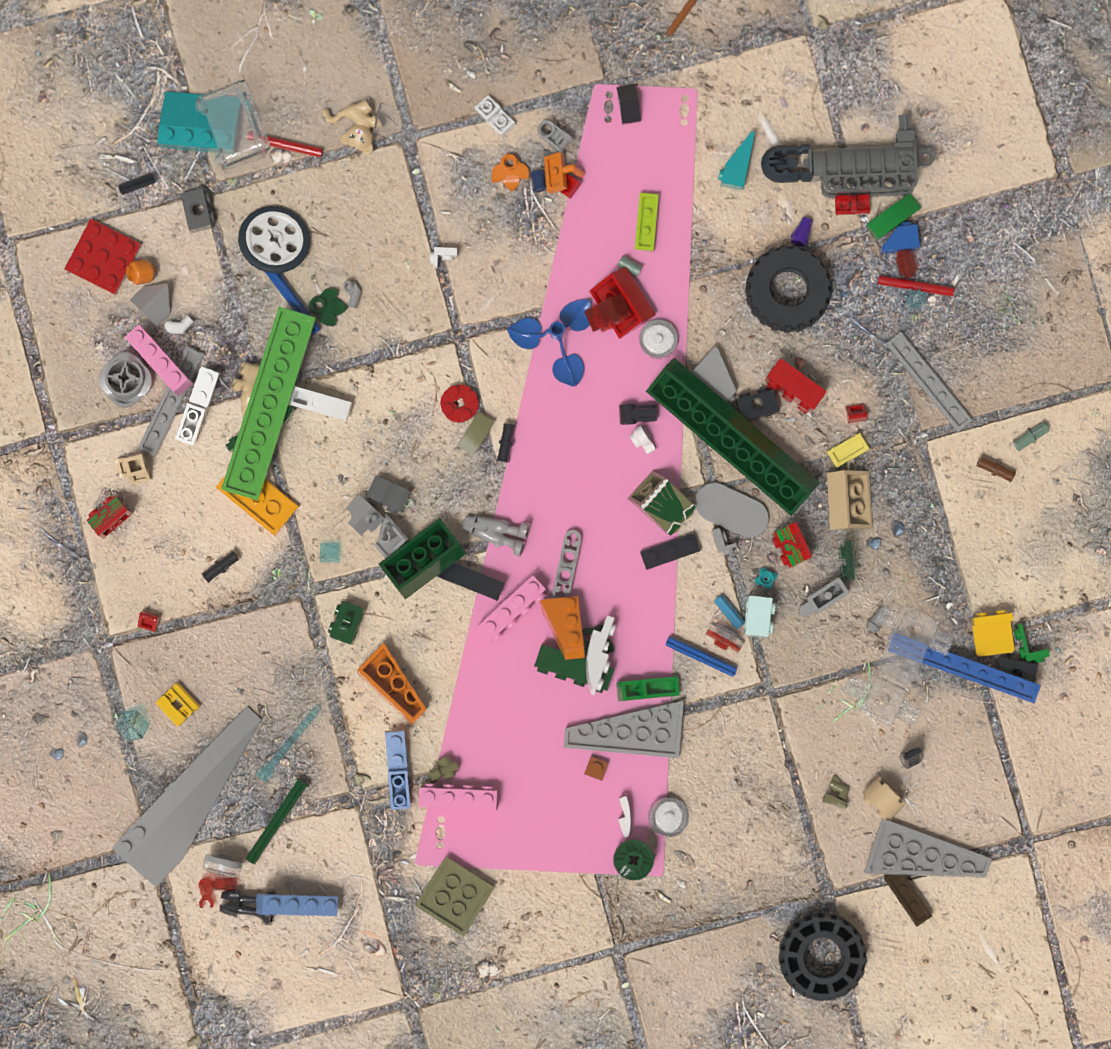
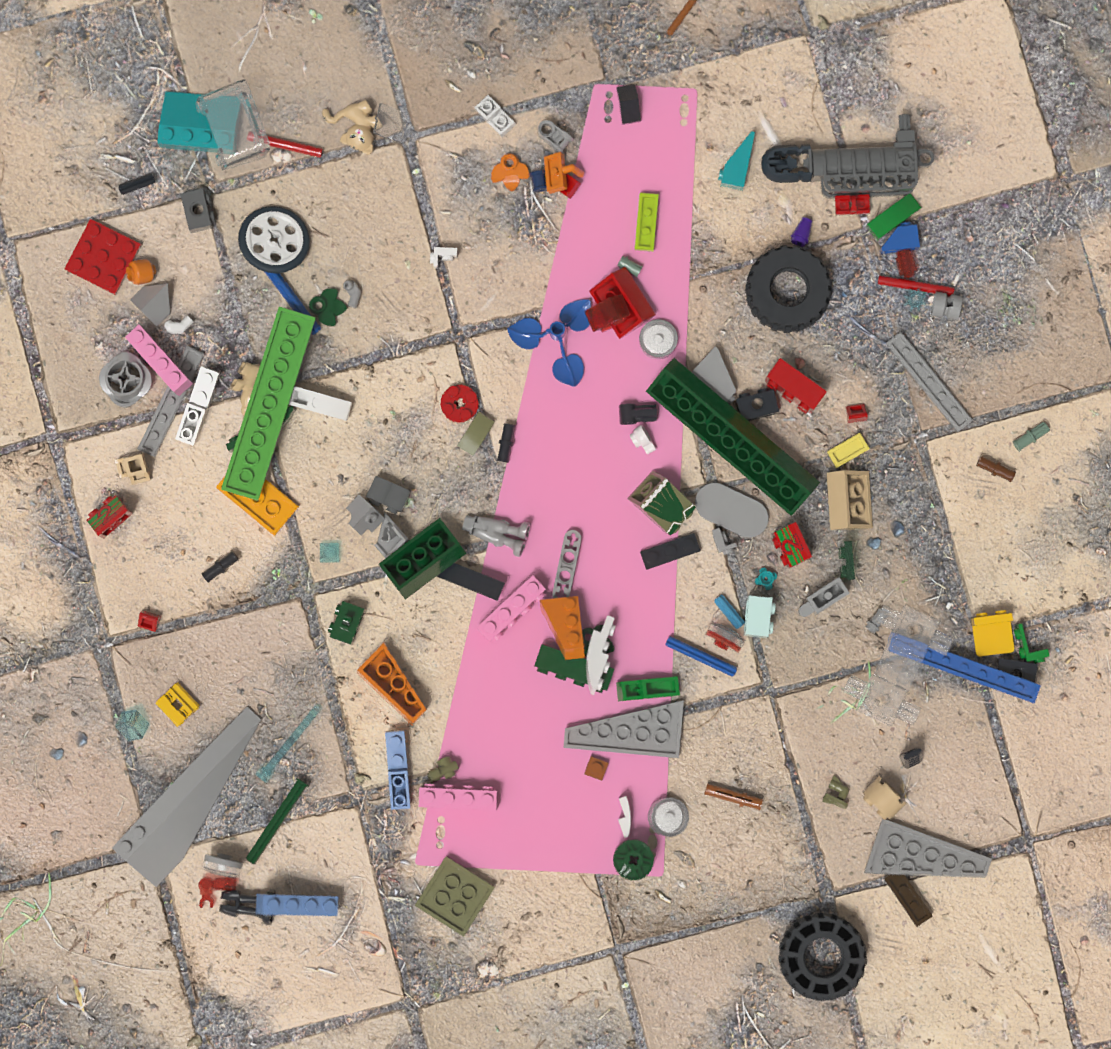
(713, 790): none -> dark orange pin
(940, 302): none -> light grey wheel

